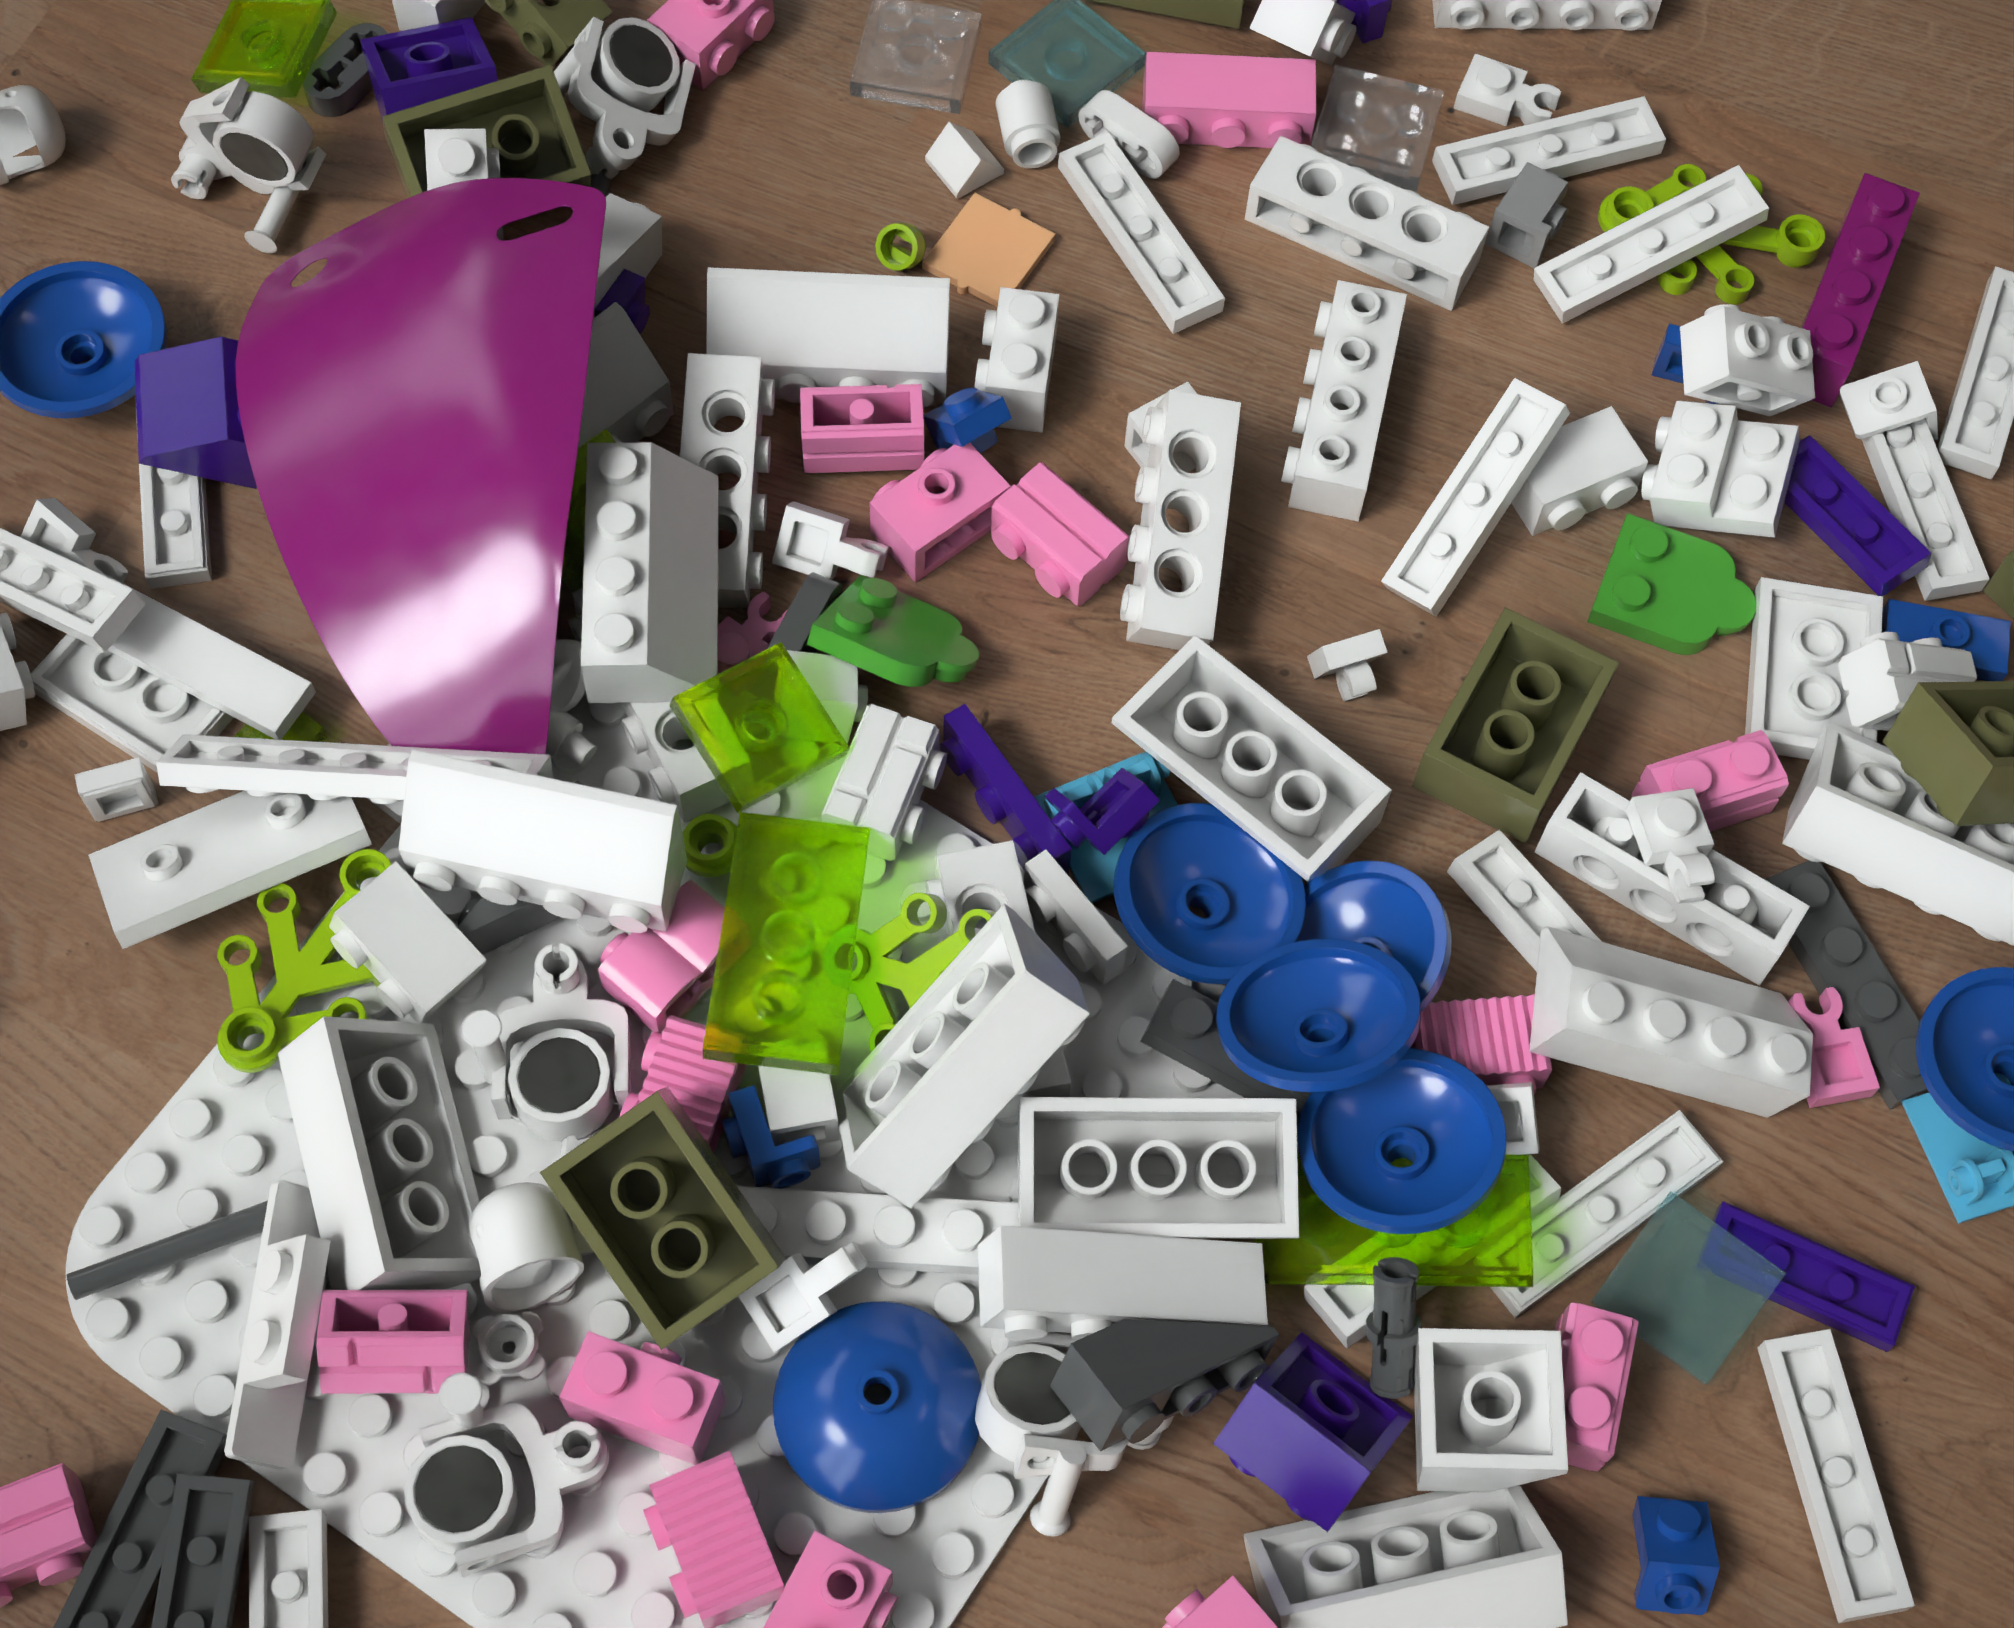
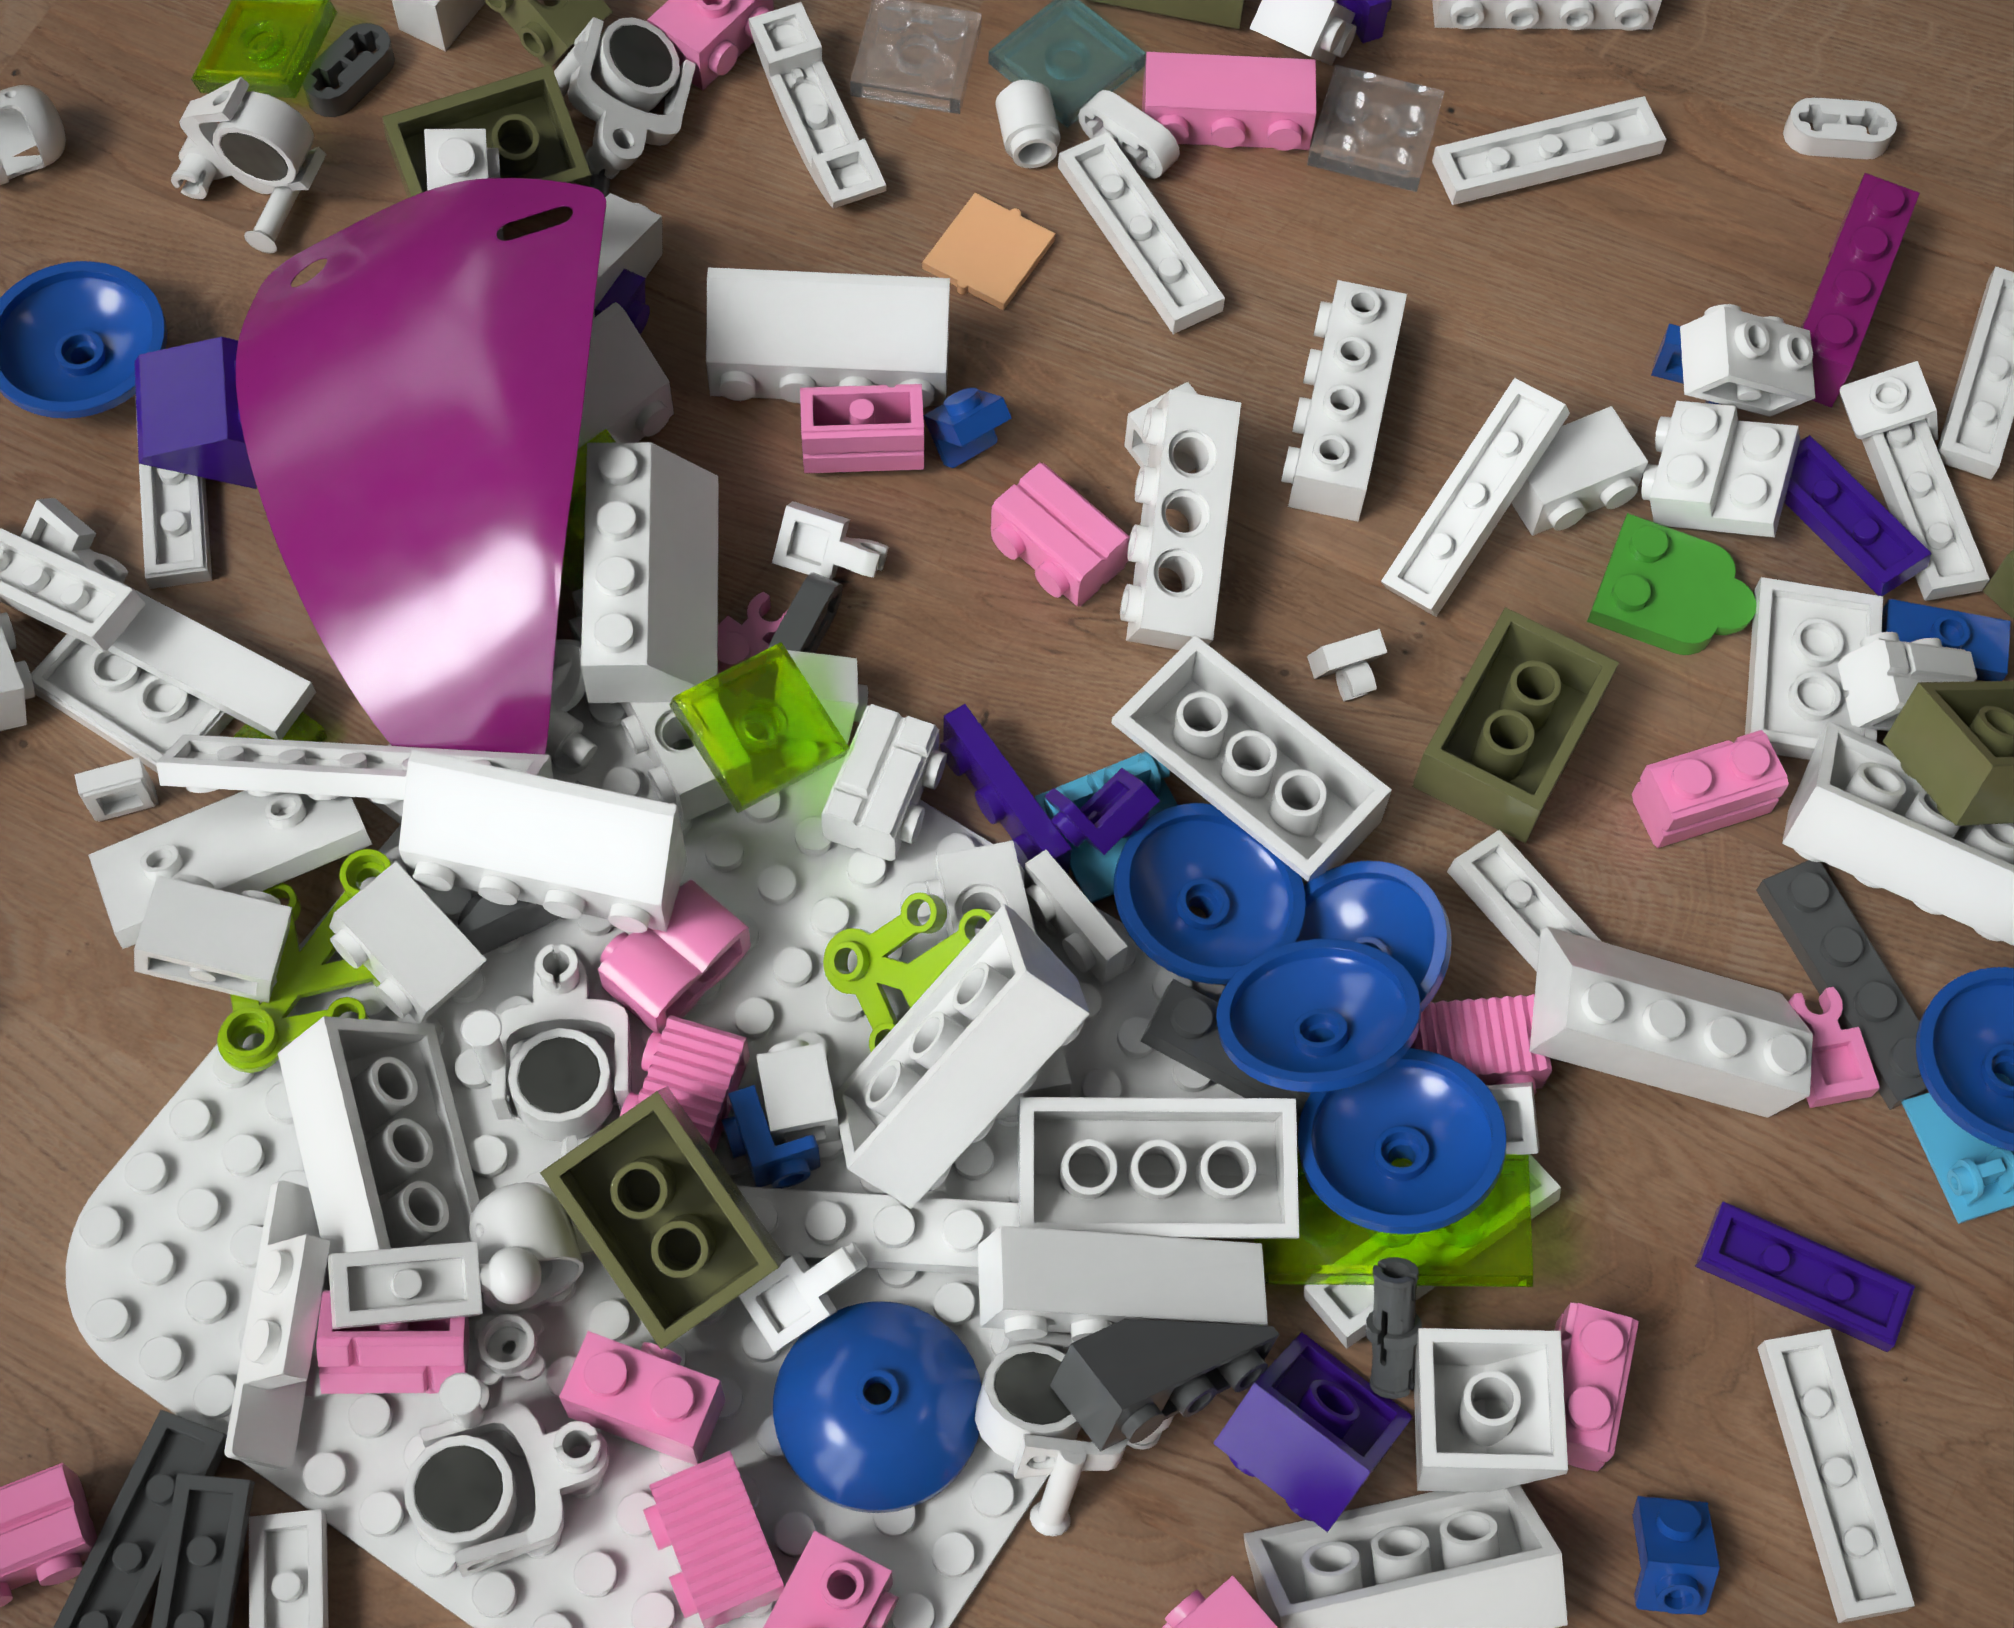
(167, 1251): dark grey bar -> none
(212, 937): none -> white brick
(425, 1283): none -> white plate
(426, 64): dark purple slope -> none
(706, 830): lime plate -> none
(716, 389): white brick -> none
(787, 944): clear neon green tile -> none
(812, 108): none -> white slope
(893, 635): bright green plate -> none
(896, 256): lime hinge -> none
(936, 509): bright pink brick -> none
(962, 160): white slope -> none
(1021, 354): white brick -> none
(1366, 222): white brick -> none
(1498, 91): white plate -> none
(1529, 215): light grey brick -> none
(1611, 1206): white tile -> none
(1650, 244): white plate -> none
(1675, 833): white plate -> none
(1689, 1287): clear light blue tile -> none
(1737, 923): white brick -> none
(1793, 231): lime plant -> none
(1839, 128): none -> white beam

